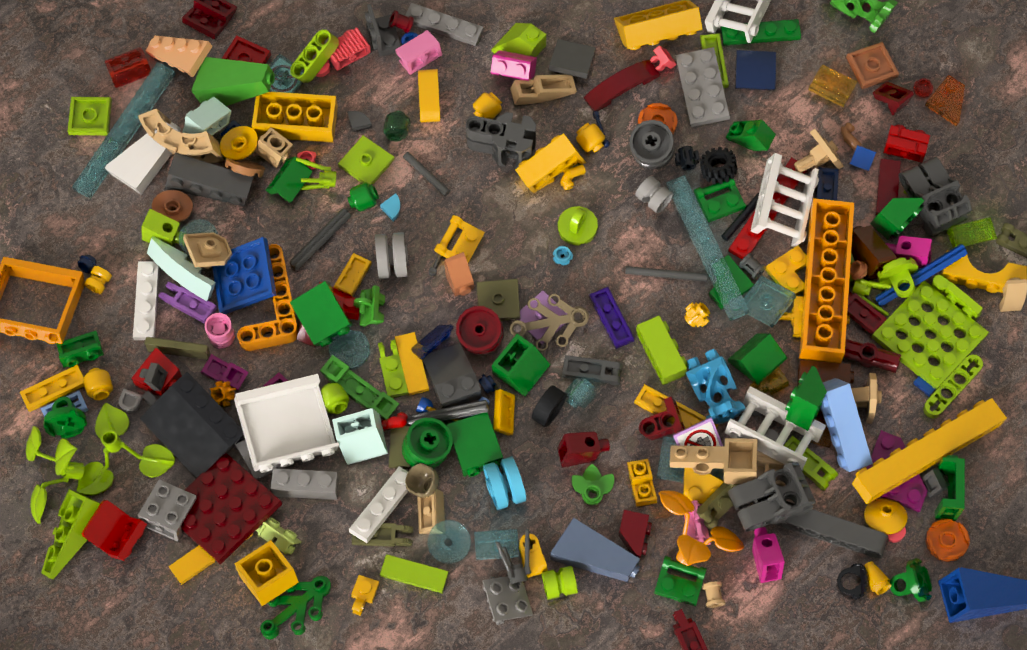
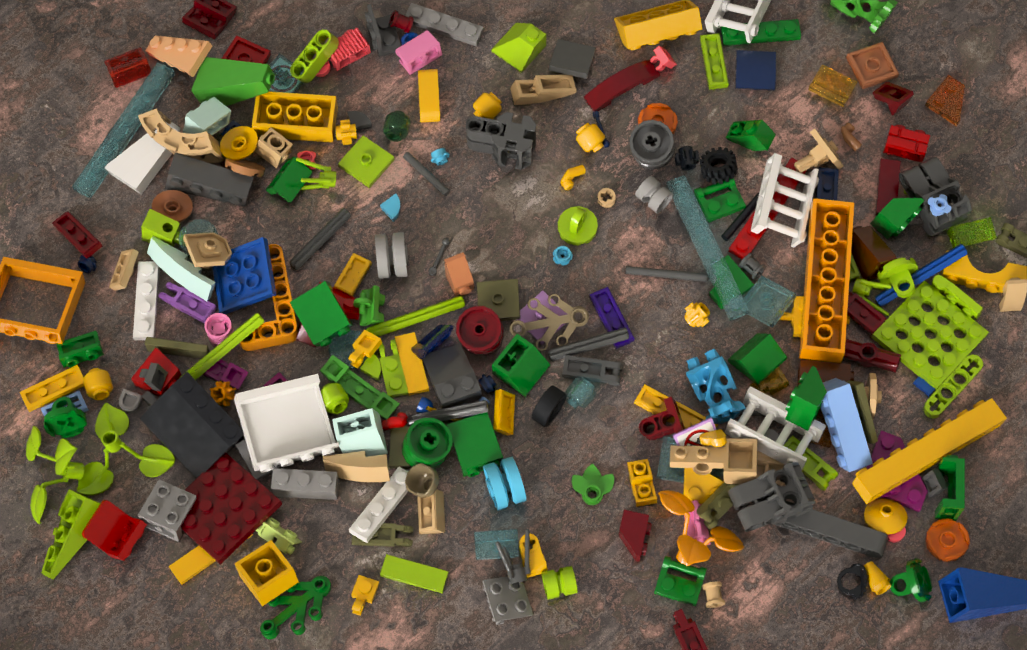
(77, 234): none -> dark red tile
(89, 116): lime plate -> none
(97, 280): yellow wheel -> none
(124, 269): none -> tan plate
(225, 346): none -> lime axle
(346, 132): none -> yellow gear
(358, 467): none -> tan slope
(363, 196): green head -> none
(364, 346): none -> yellow plate
(372, 367): none -> lime tile
(417, 316): none -> lime axle
(440, 156): none -> medium azure plate
(457, 534): clear light blue dish -> none
(466, 242): yellow plate -> none
(513, 65): brick -> none
(549, 162): yellow wedge -> none
(581, 448): dark red torso -> none
(588, 344): none -> dark grey axle
(593, 552): sand blue slope -> none
(604, 192): none -> tan bush
(661, 350): lime brick -> none
(702, 87): light grey plate -> none
(715, 438): none -> yellow tile
(767, 556): dark pink torso -> none
(784, 270): yellow plate -> none
(858, 270): nougat plate -> none
(863, 158): blue tile -> none
(863, 410): none -> olive tile
(913, 247): dark pink torso -> none
(923, 88): clear red plate -> none
(935, 209): none -> light blue plate

